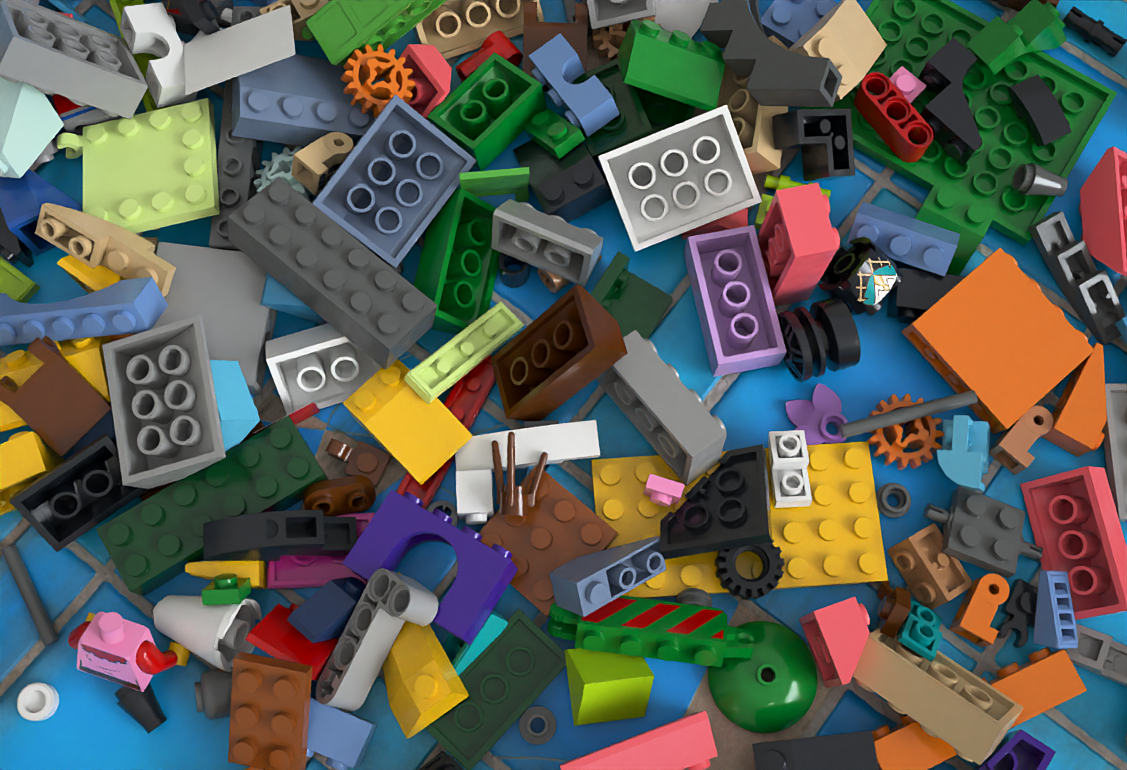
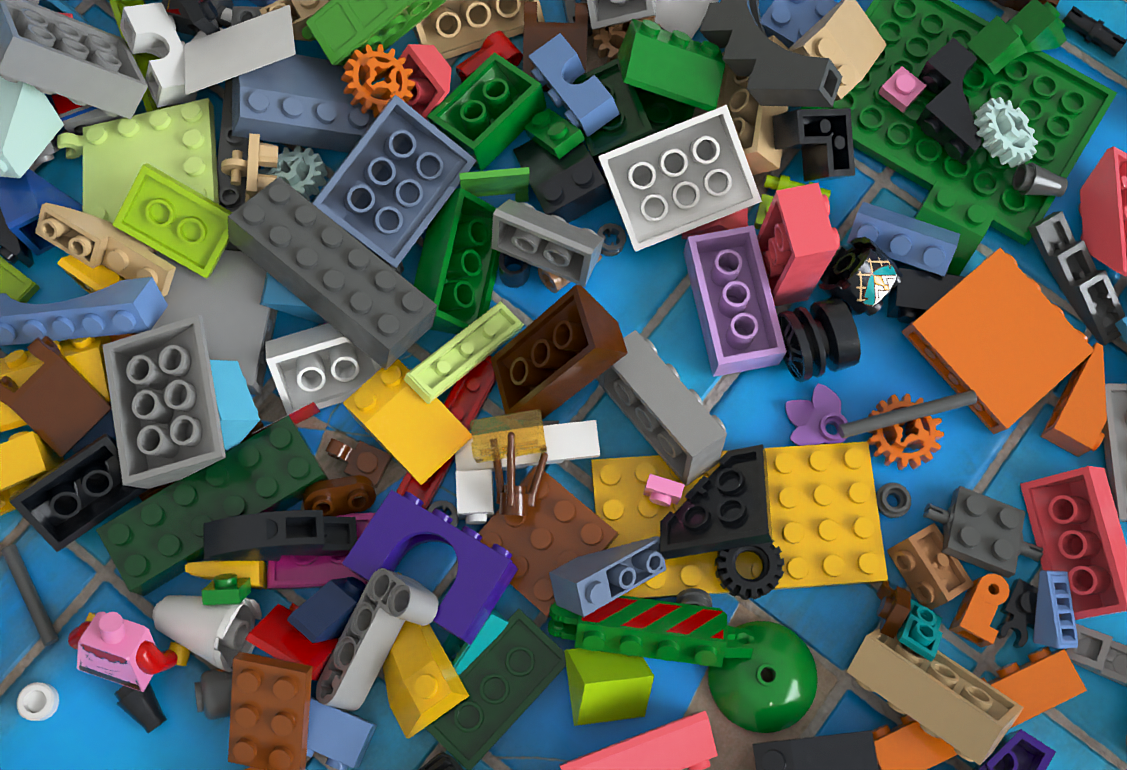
(175, 220): none -> lime plate
(258, 155): none -> tan hips
(320, 160): tan leg -> none
(491, 435): none -> clear yellow panel
(546, 716): dark grey plate -> none
(616, 230): none -> dark grey bush
(630, 299): dark green bracket -> none
(789, 468): white slope -> none
(837, 639): coral slope -> none
(892, 102): red beam -> none
(965, 451): medium azure brick -> none
(1005, 132): none -> light aqua gear
(1013, 445): nougat leg -> none
(1041, 109): black slope -> none

